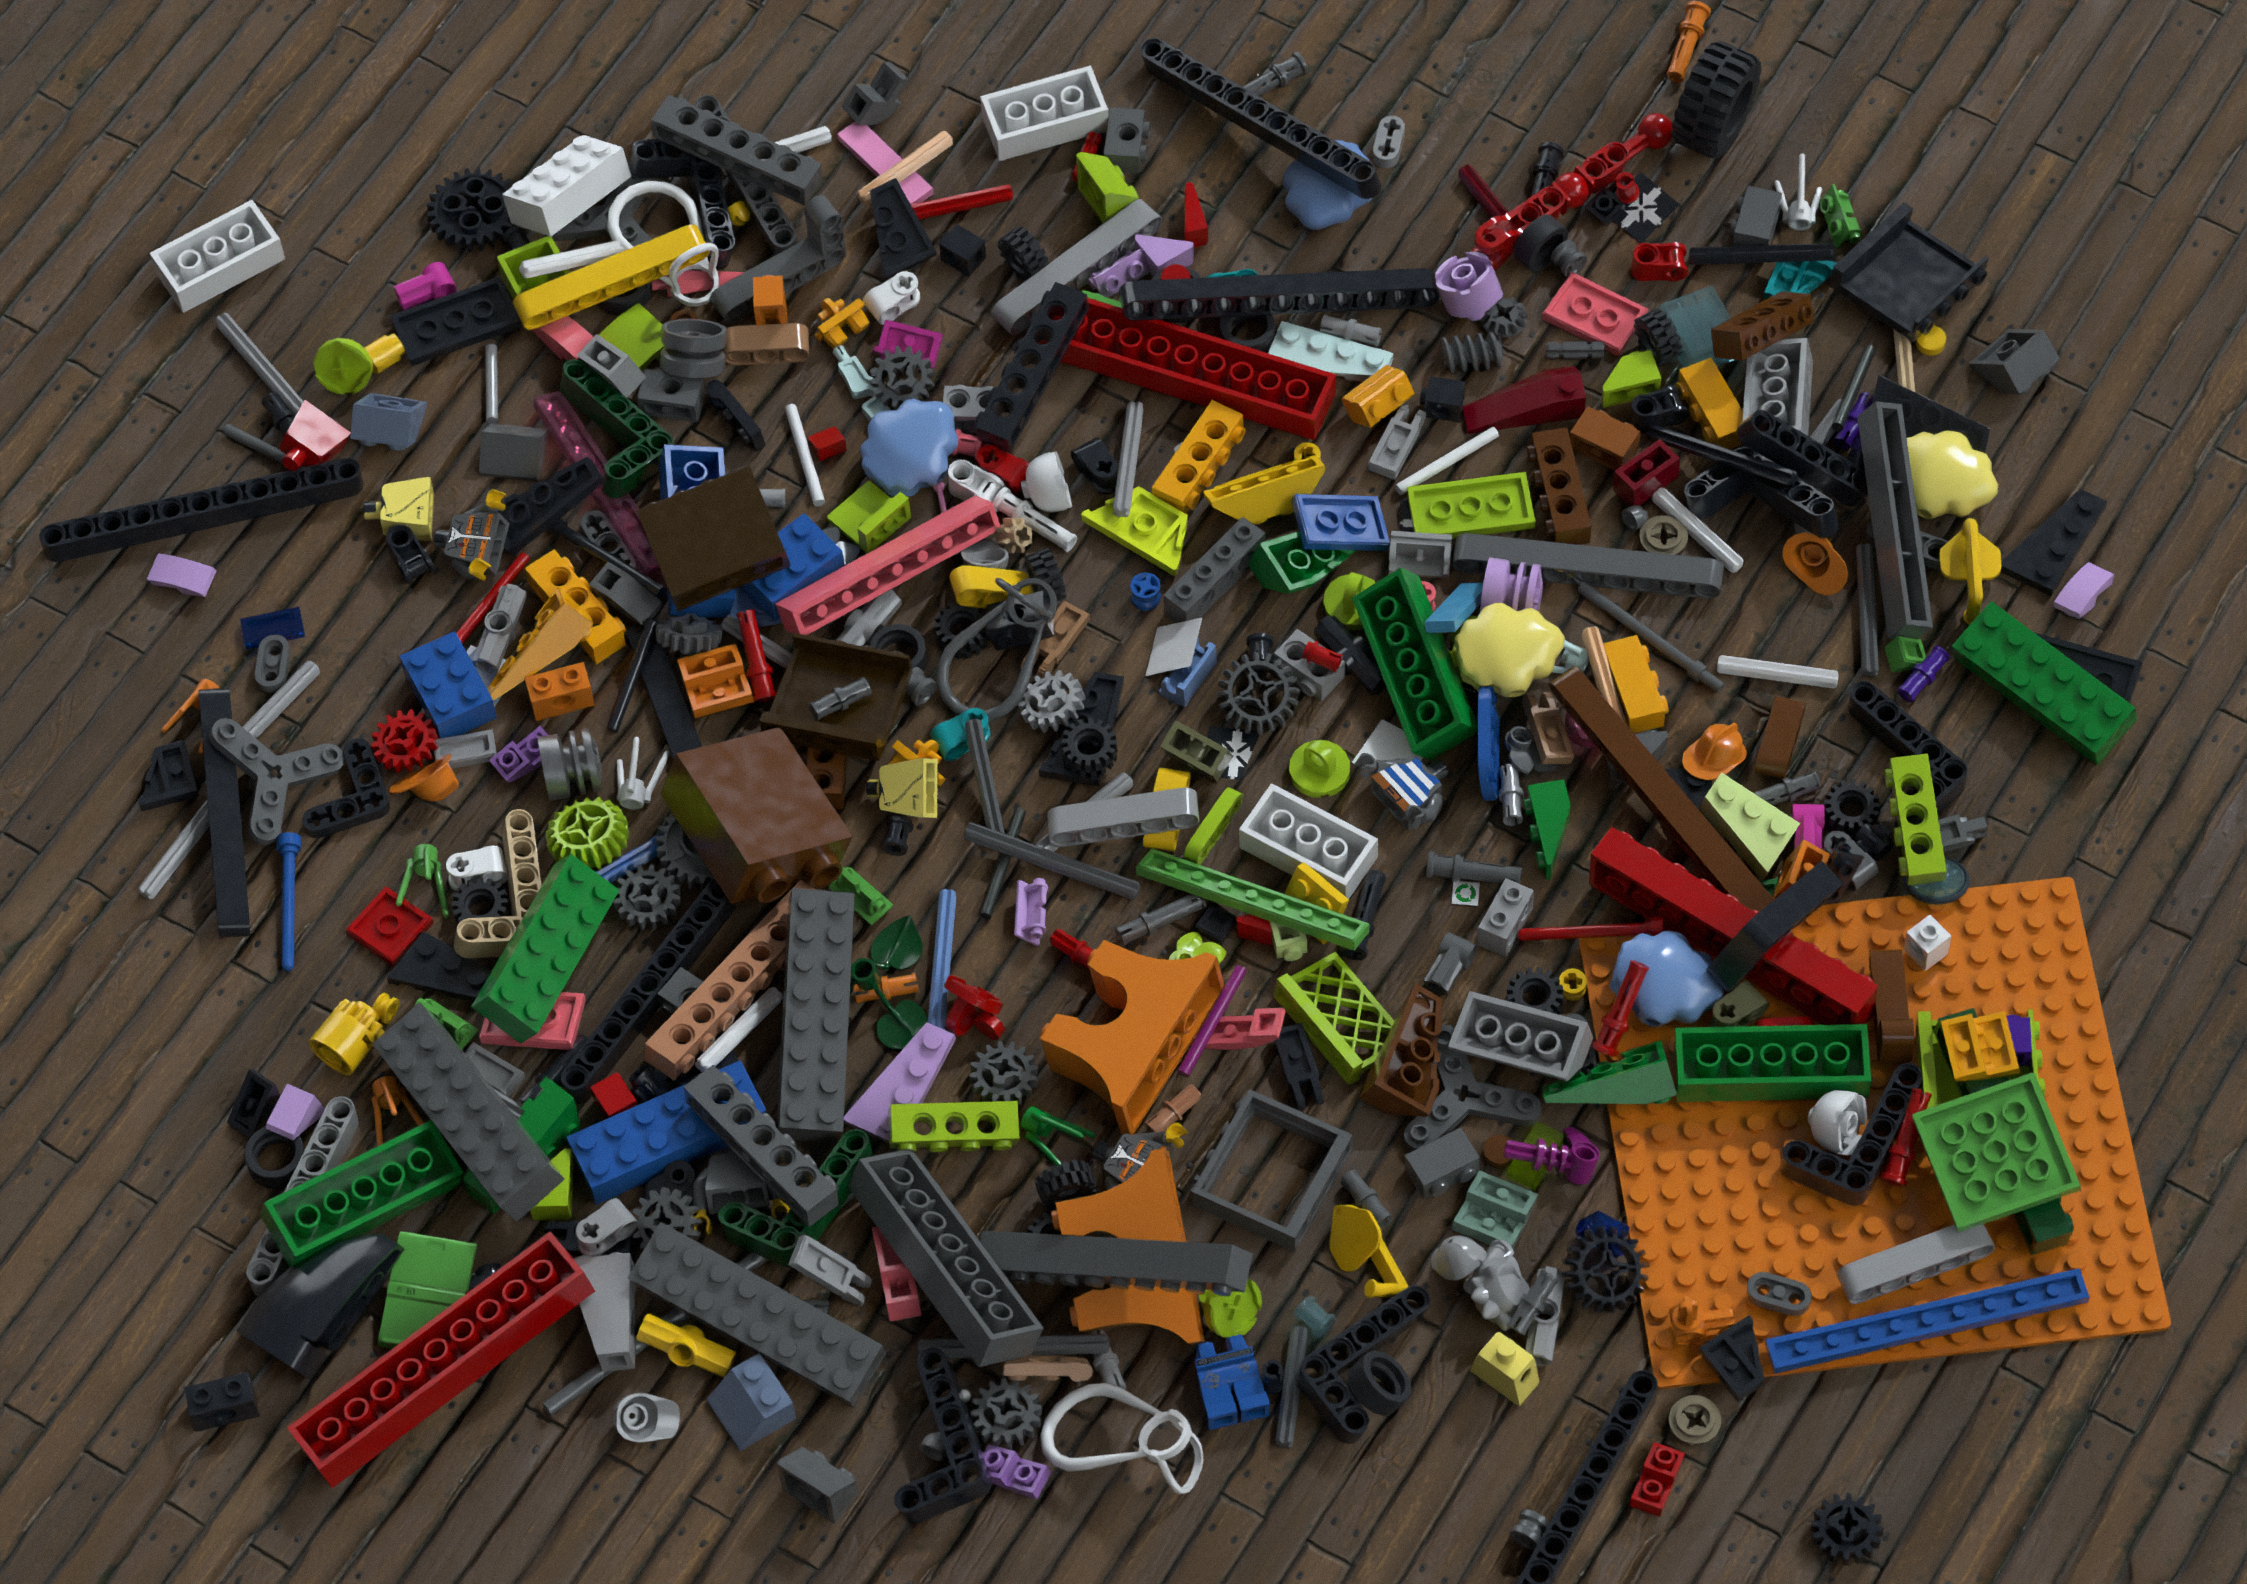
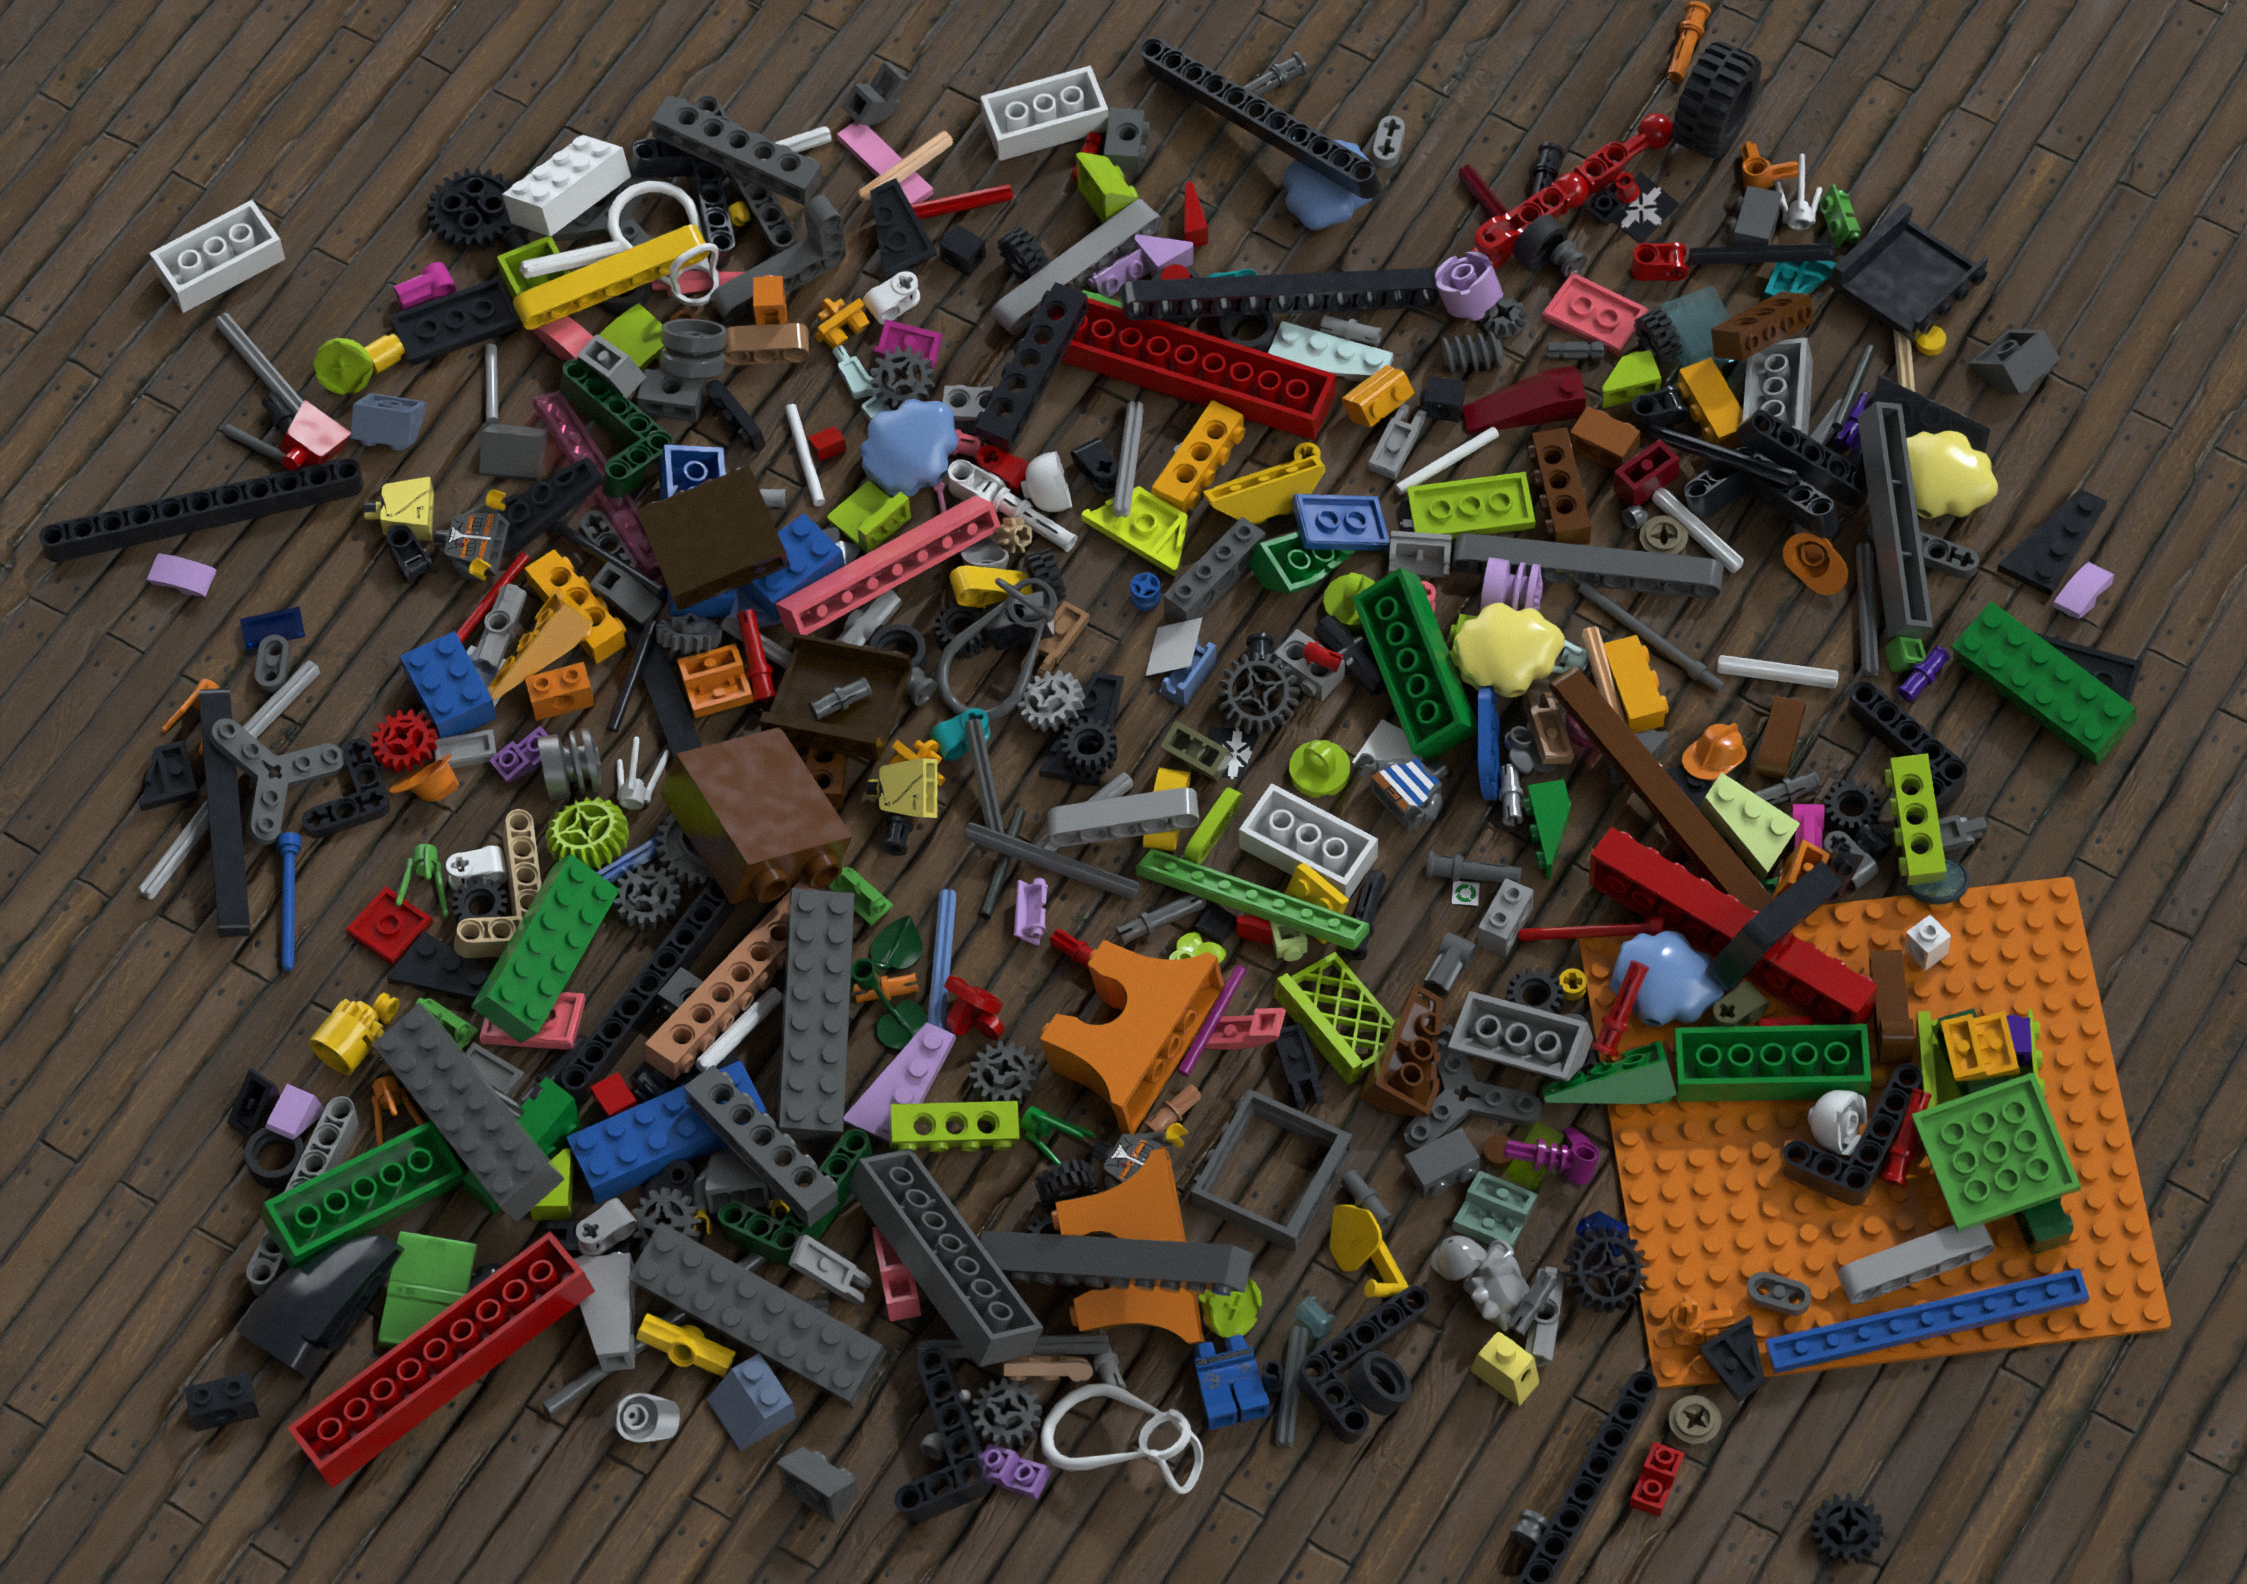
(1455, 608): dark azure tile -> none
(1758, 171): none -> orange axle
(1972, 559): yellow piece -> none

